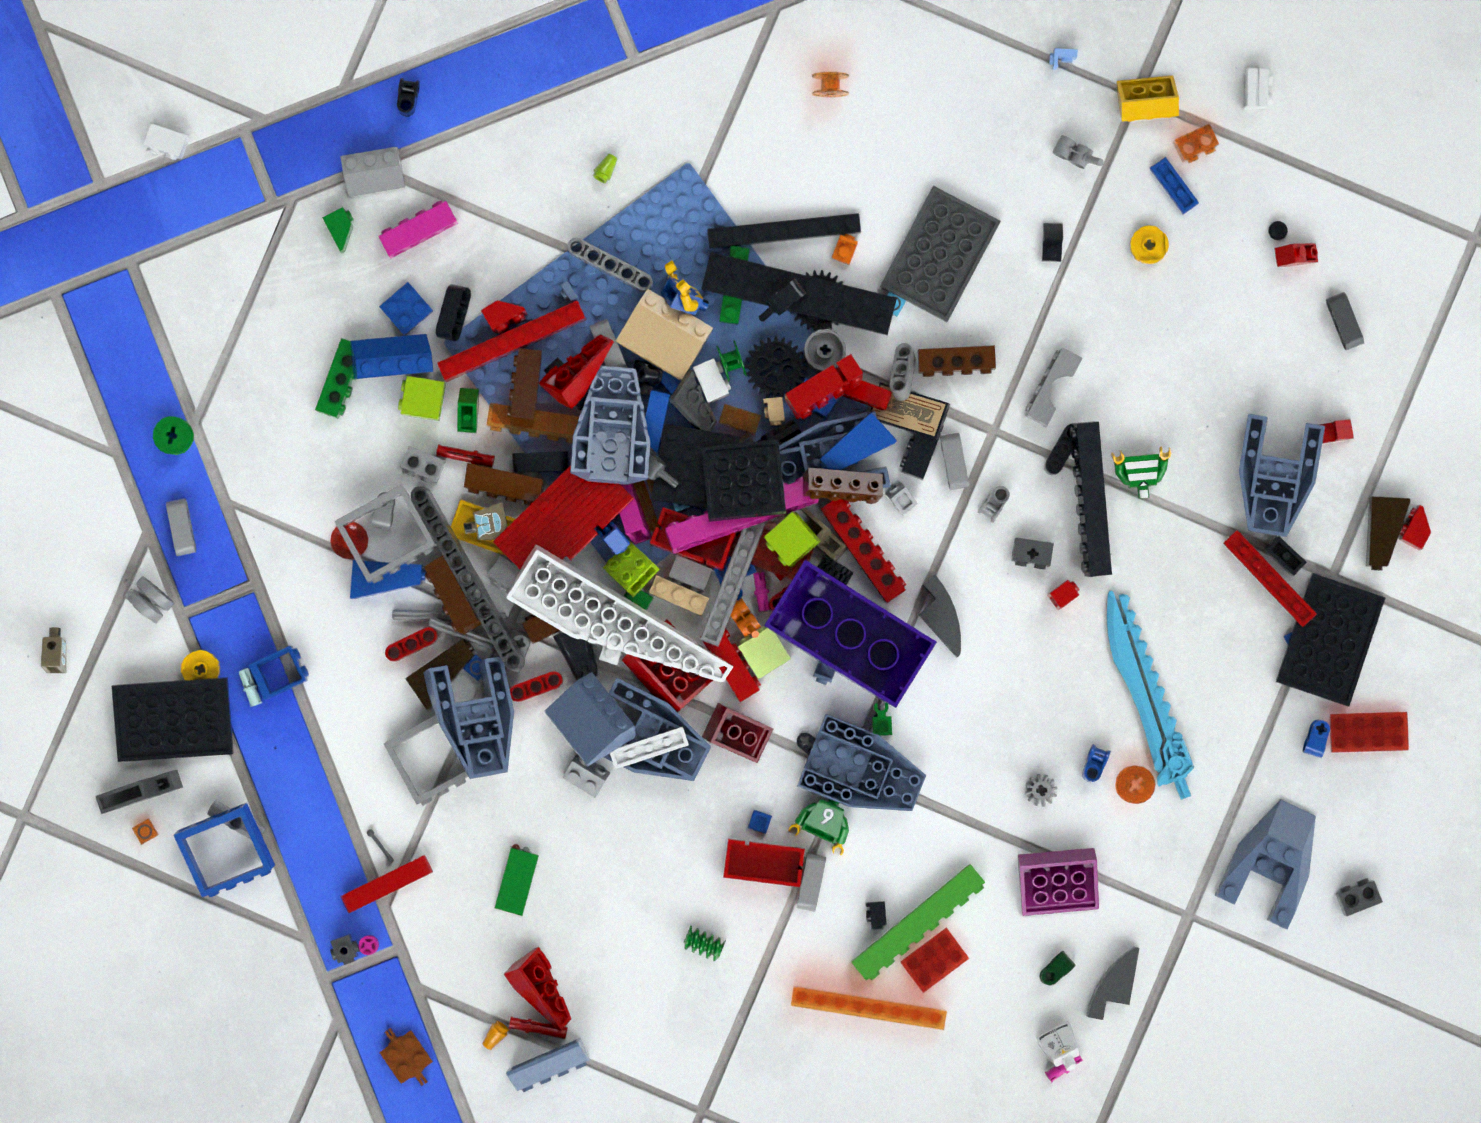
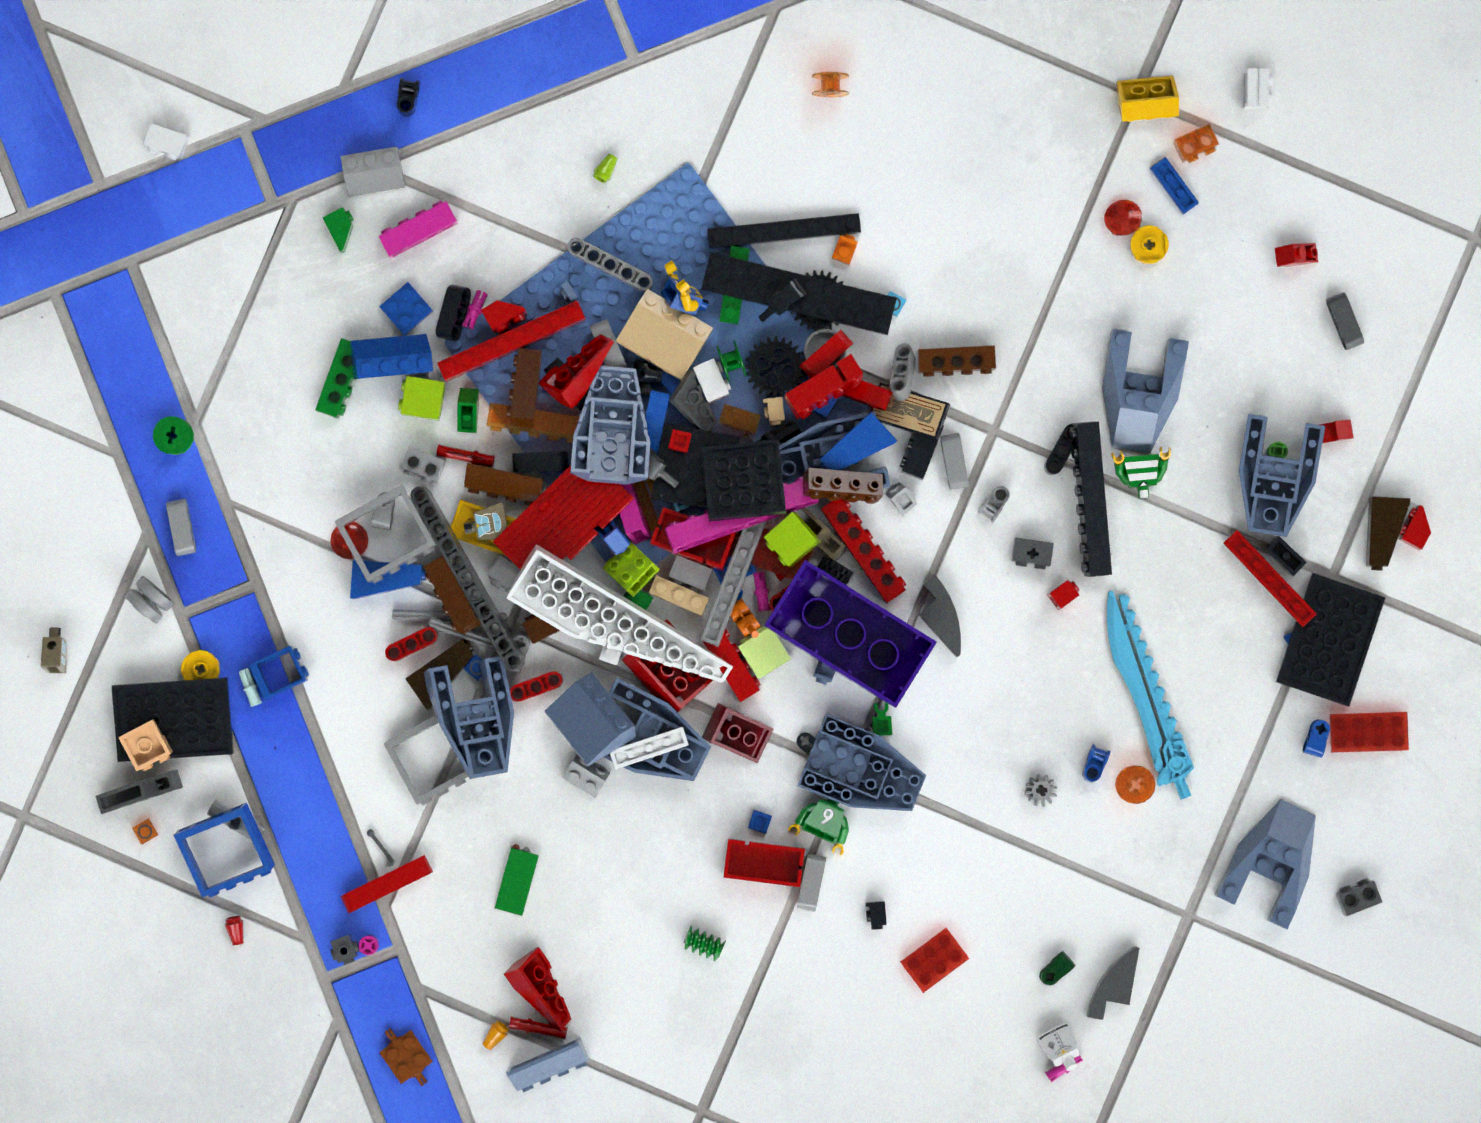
(145, 746): none -> light nougat plate
(234, 927): none -> red cone
(474, 309): none -> dark pink pin
(577, 654): black piece -> none
(680, 441): none -> red plate
(826, 354): none -> red beam
(868, 1007): clear orange brick -> none
(917, 922): bright green brick -> none
(940, 254): dark grey plate -> none
(1052, 242): black slope -> none
(1058, 881): magenta slope -> none
(1064, 365): light grey arch -> none
(1065, 55): light blue bracket -> none
(1077, 155): light grey beam -> none
(1123, 217): none -> clear red dish
(1138, 402): none -> sand blue wedge
(1277, 449): none -> bright green wheel
(1278, 230): black plate -> none

